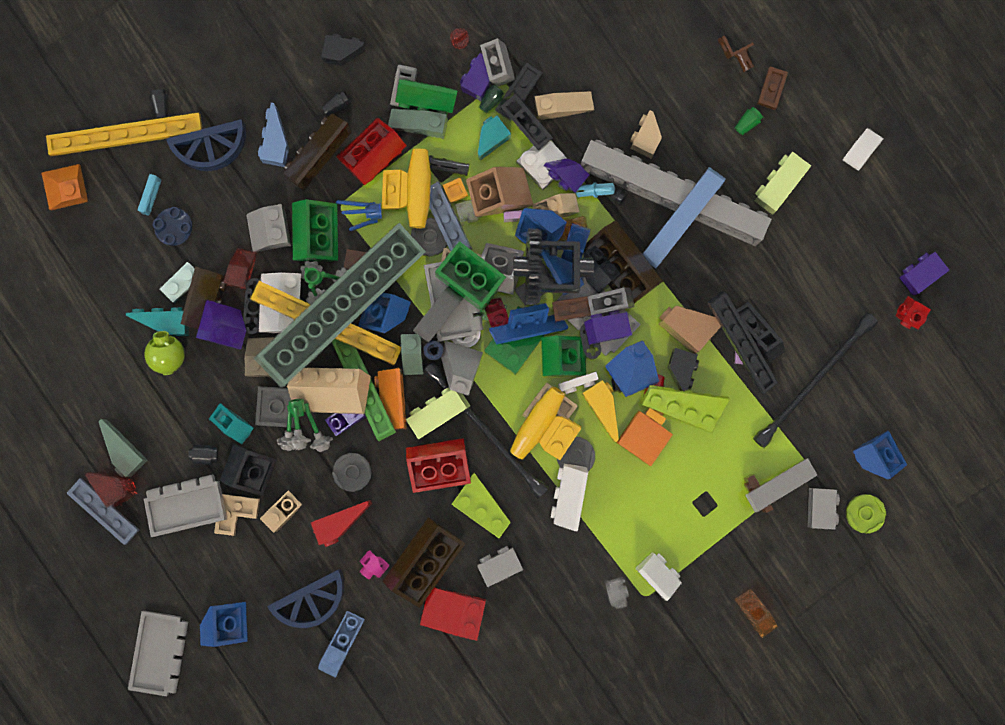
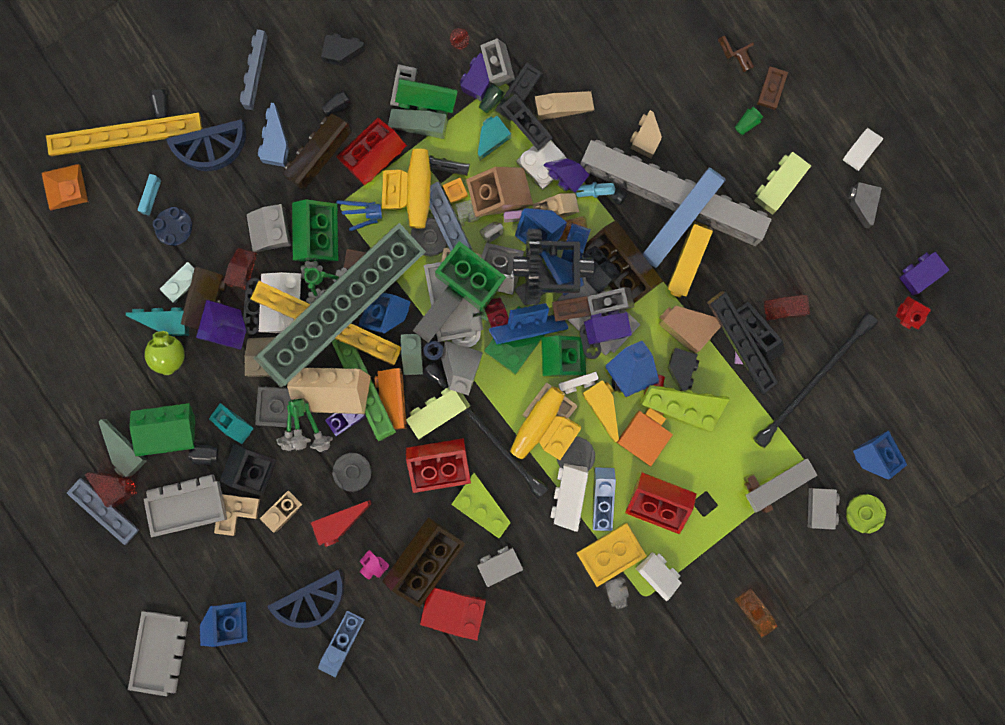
(162, 429): none -> green slope
(252, 76): none -> sand blue plate
(491, 231): none -> light grey slope
(603, 498): none -> medium blue slope
(611, 554): none -> yellow tile
(661, 503): none -> red slope
(689, 258): none -> yellow slope
(787, 307): none -> clear red slope
(865, 202): none -> flat silver slope

